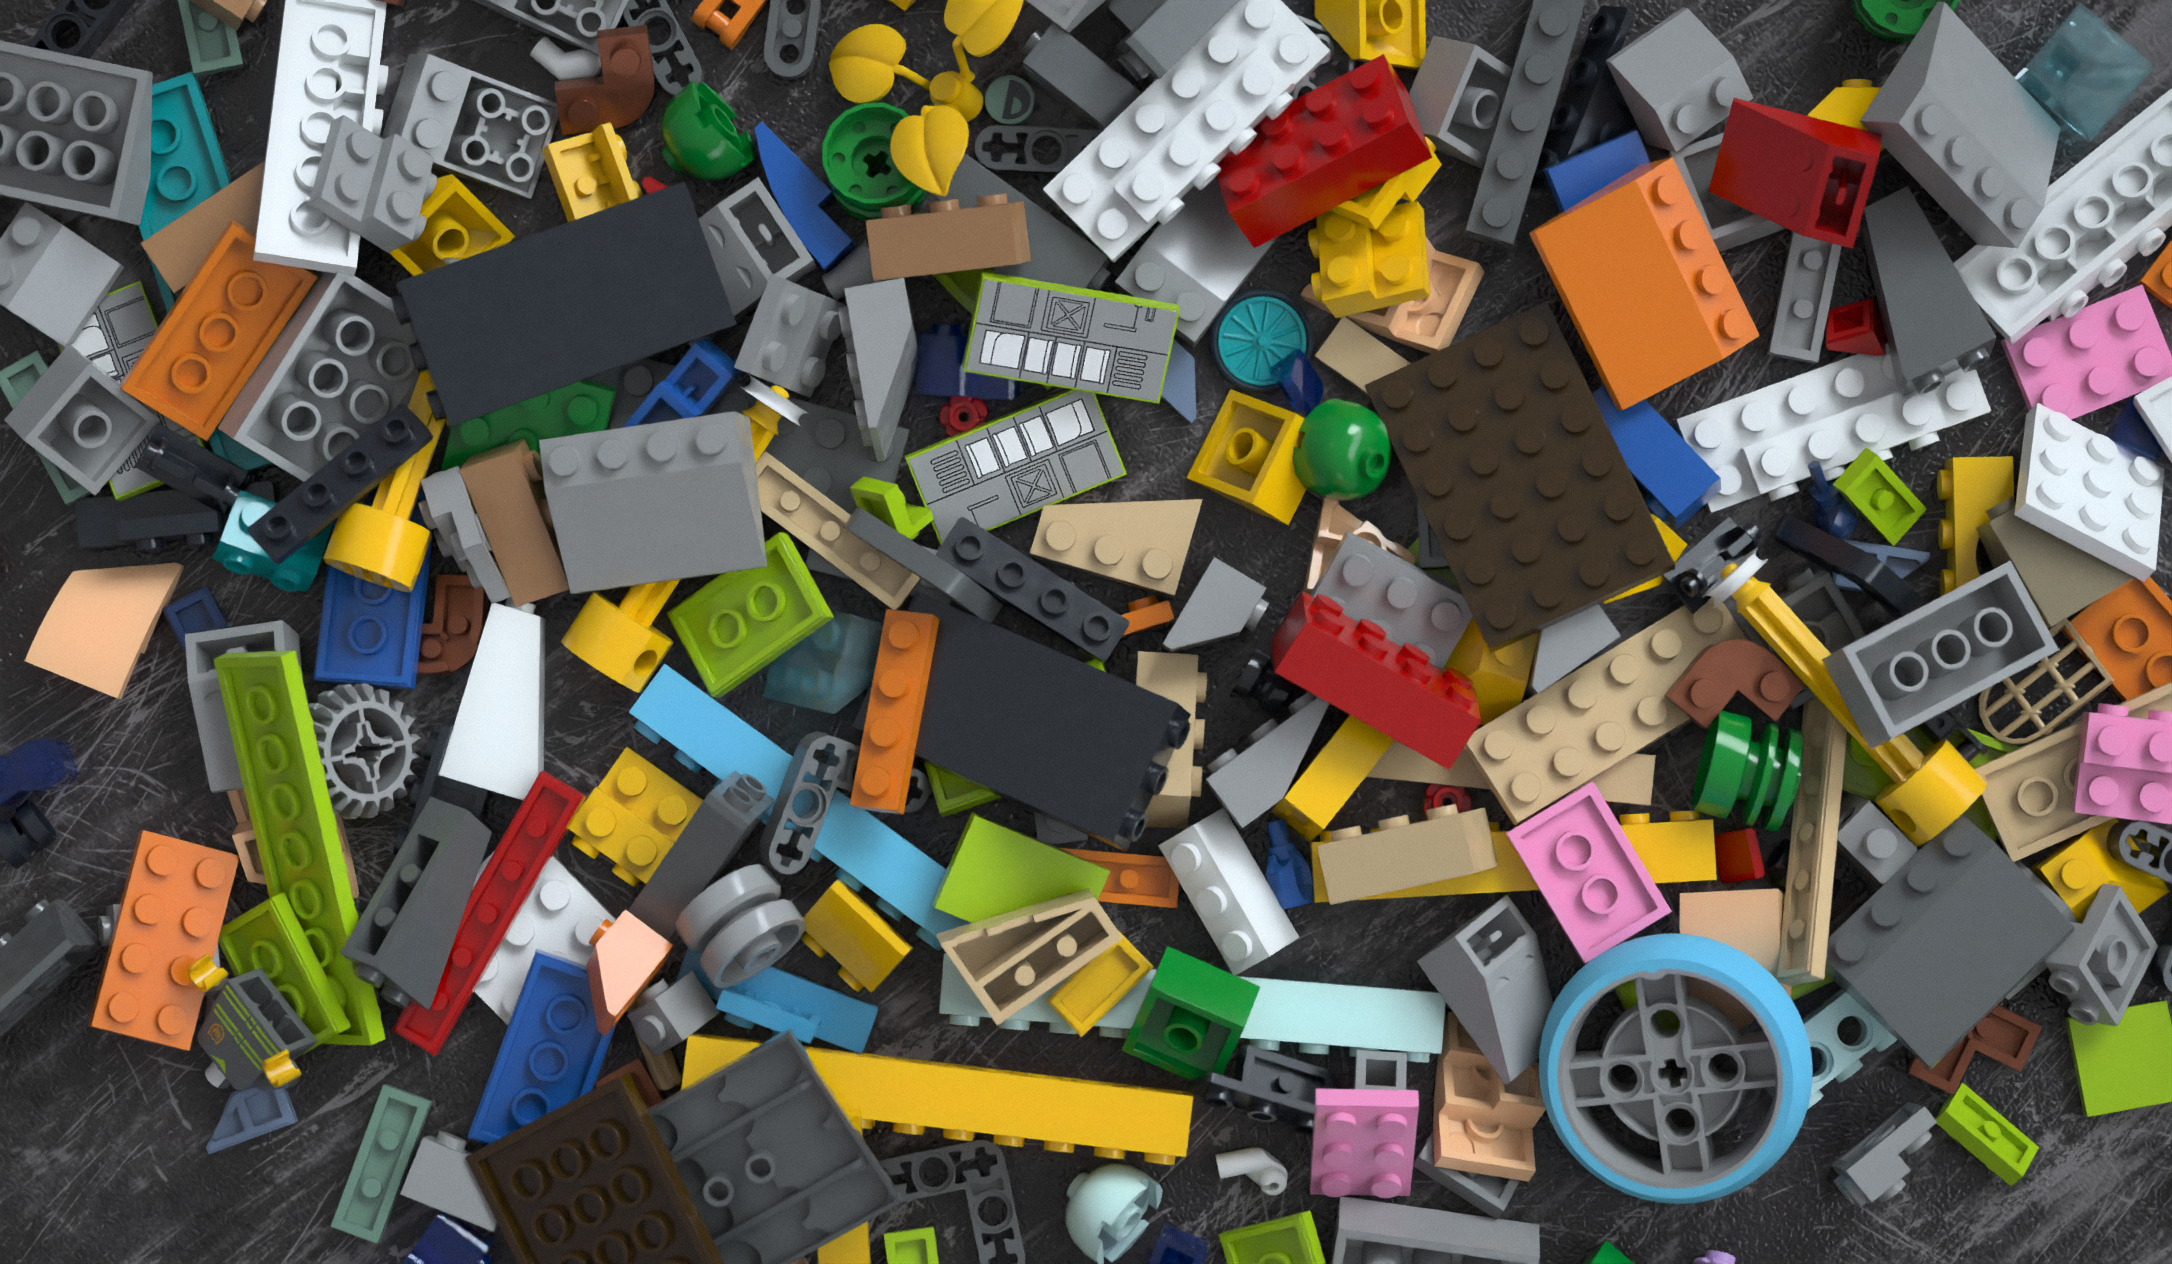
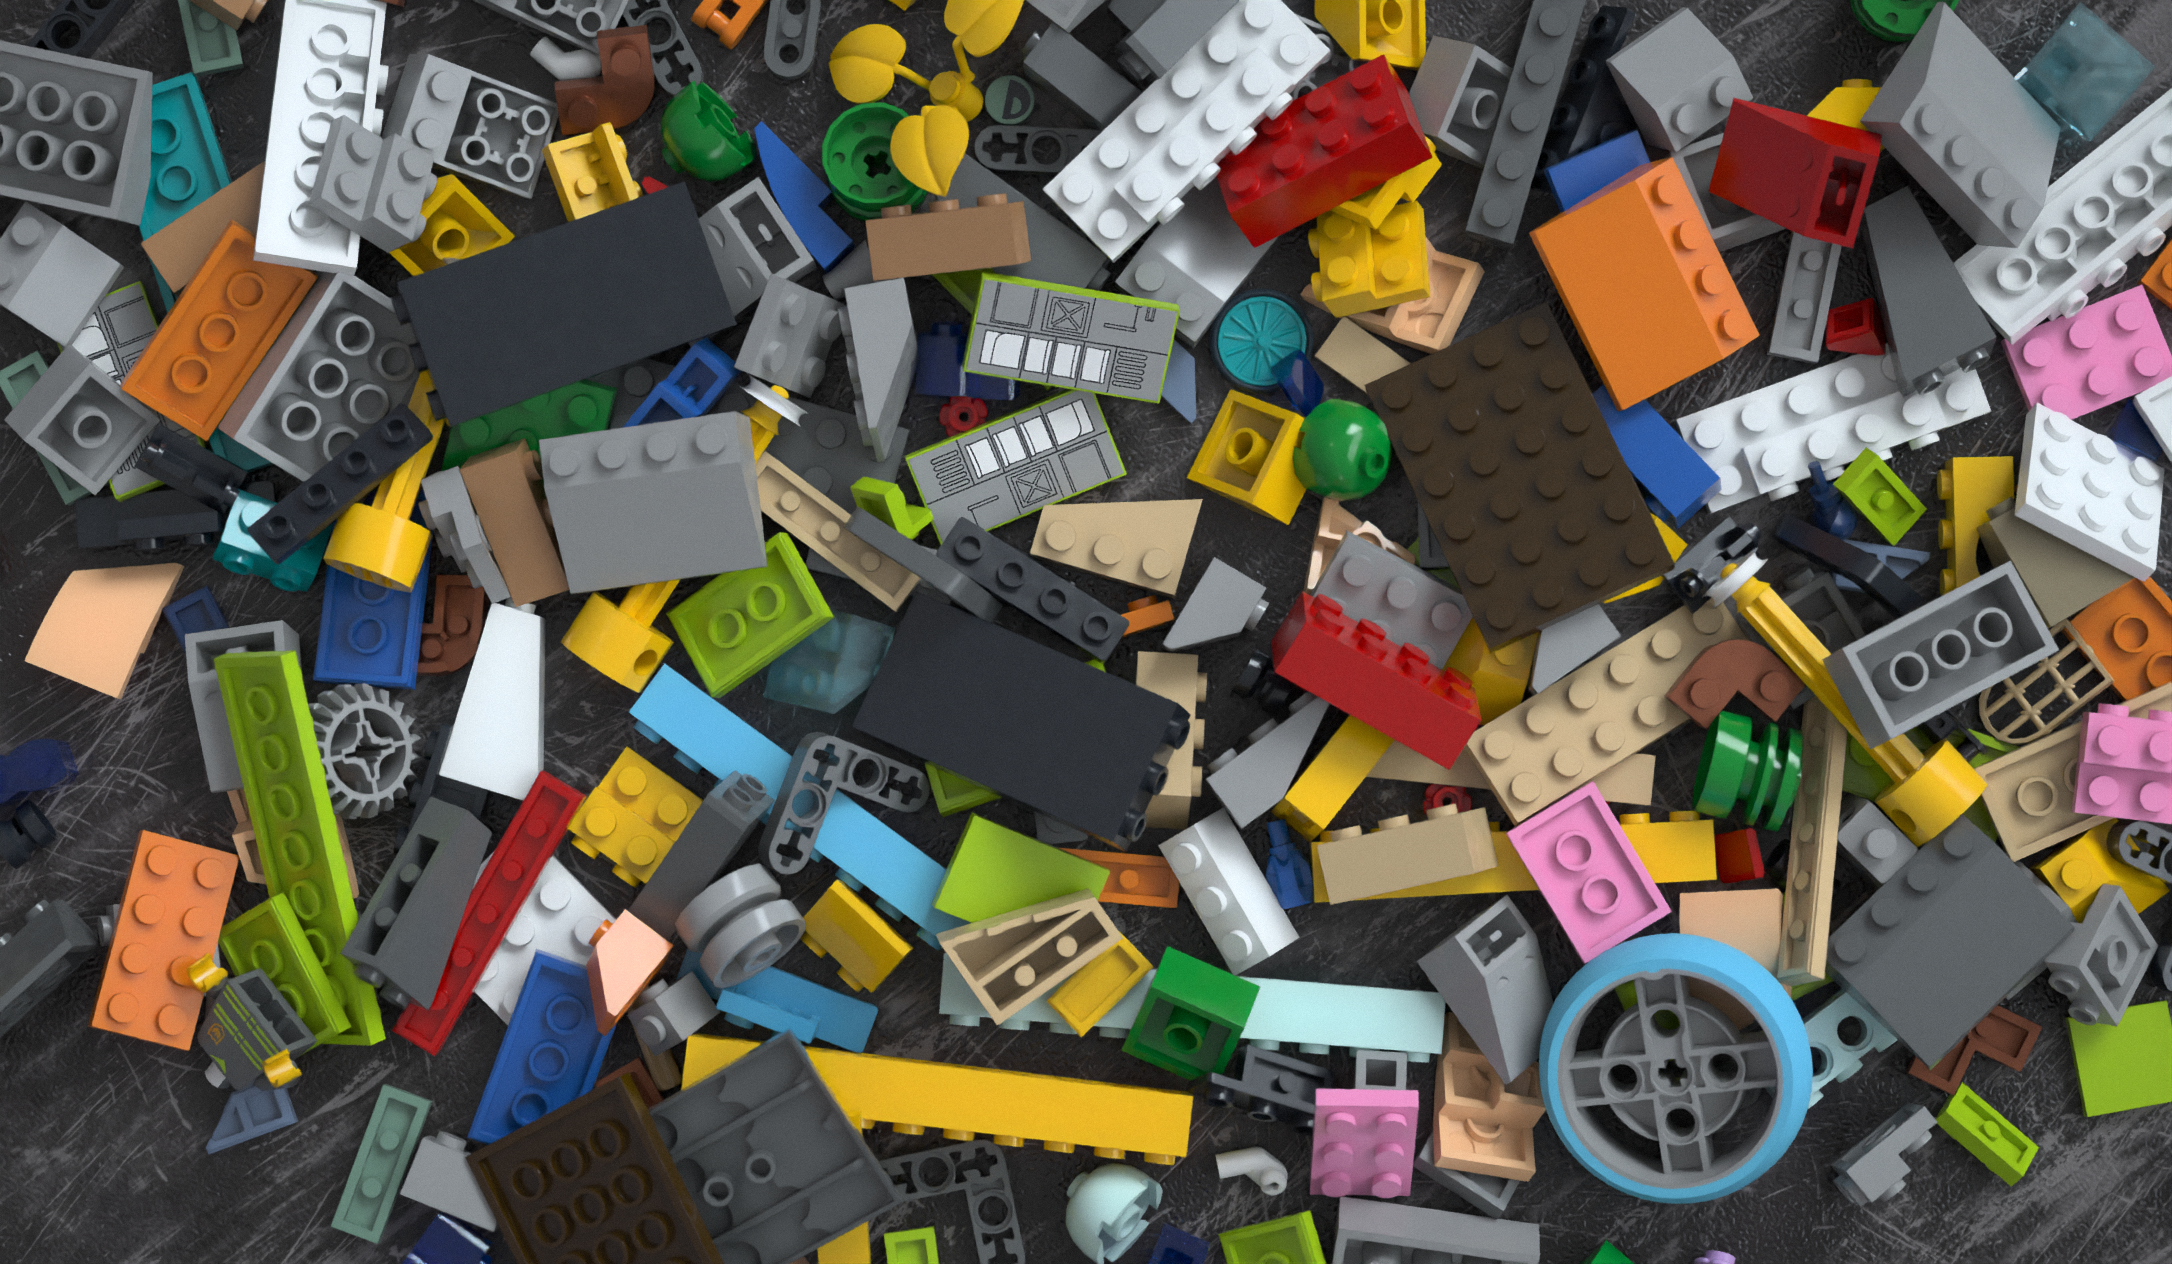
(894, 711): orange plate -> none

